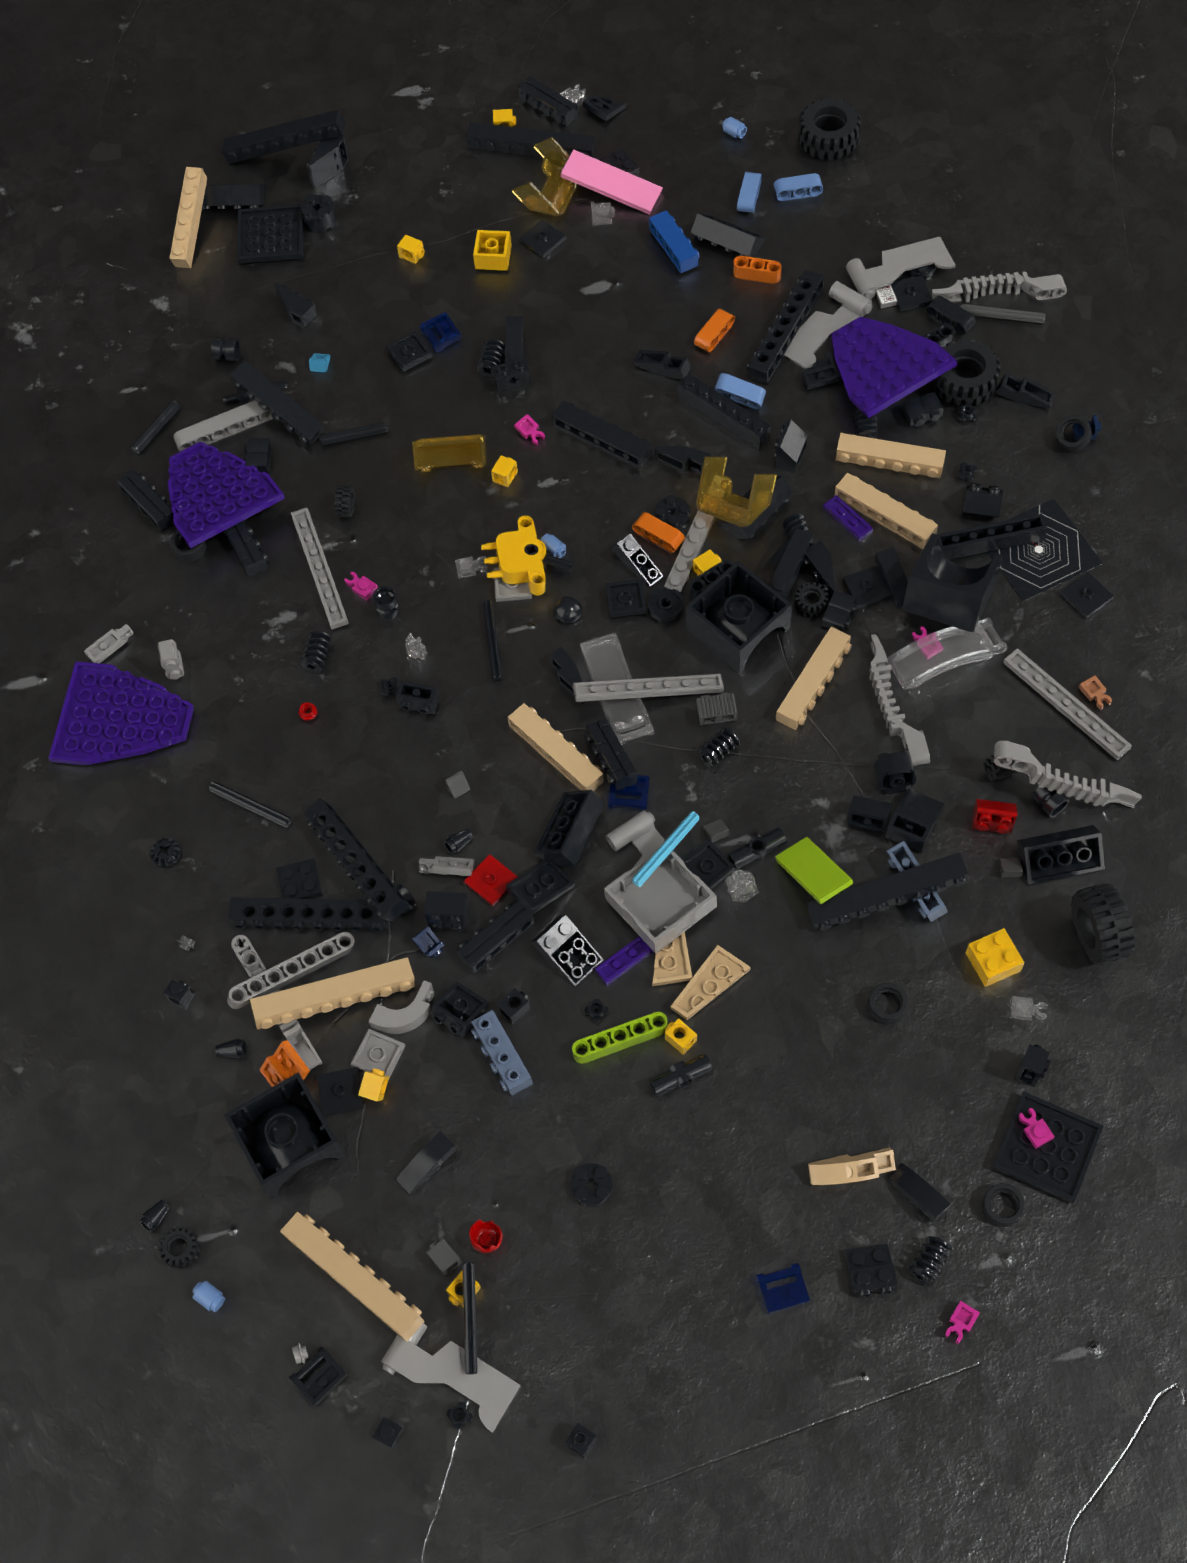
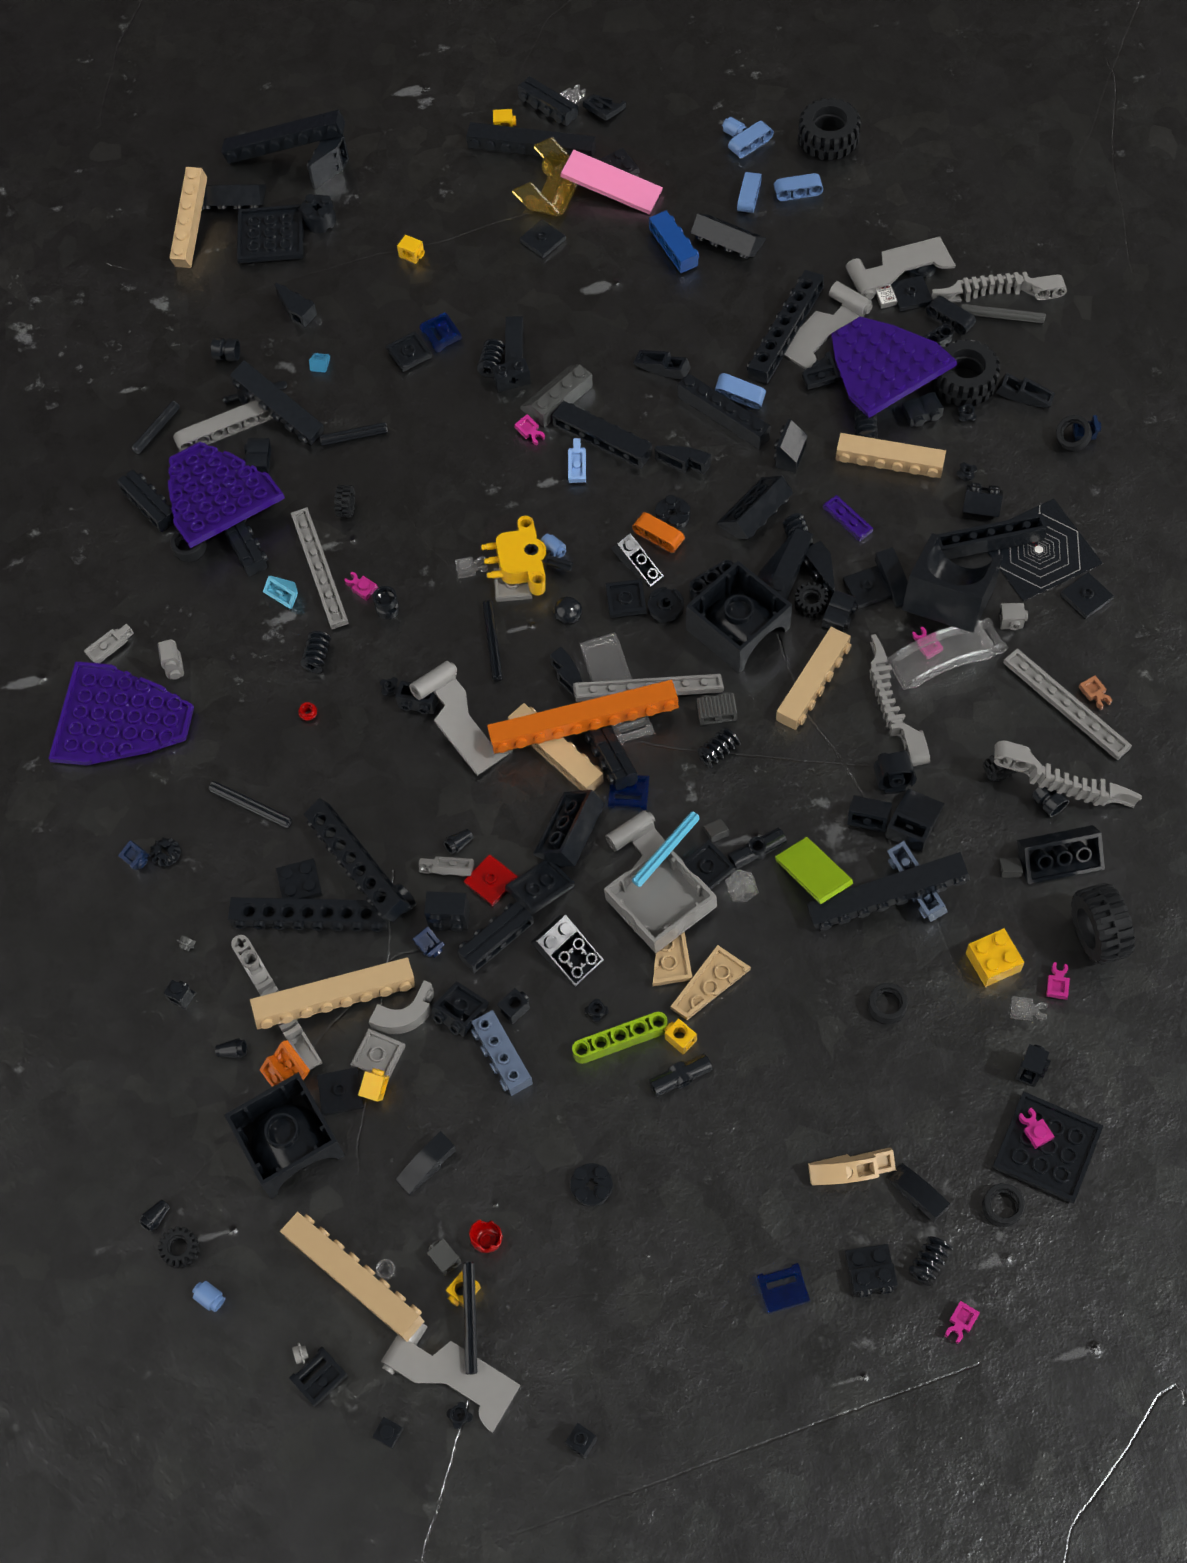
(134, 855): none -> dark blue bracket
(281, 590): none -> medium azure slope
(284, 977): light grey beam -> none
(392, 1271): none -> clear bush
(415, 648): clear plate -> none
(449, 451): clear yellow windscreen -> none
(455, 719): none -> light grey door
(457, 784): dark grey slope -> none
(492, 250): yellow brick -> none
(504, 471): yellow brick -> none
(566, 386): none -> dark grey slope
(576, 463): none -> light blue hinge
(583, 716): none -> orange brick
(602, 213): clear brick -> none
(623, 960): dark purple tile -> none
(690, 550): light grey plate -> none
(705, 562): yellow brick -> none
(714, 330): orange beam -> none
(718, 501): clear yellow windscreen -> none
(750, 139): none -> medium blue beam
(757, 269): orange beam -> none
(885, 510): tan brick -> none
(994, 816): red slope -> none
(1012, 616): none -> light grey brick
(1058, 984): none -> dark pink plate

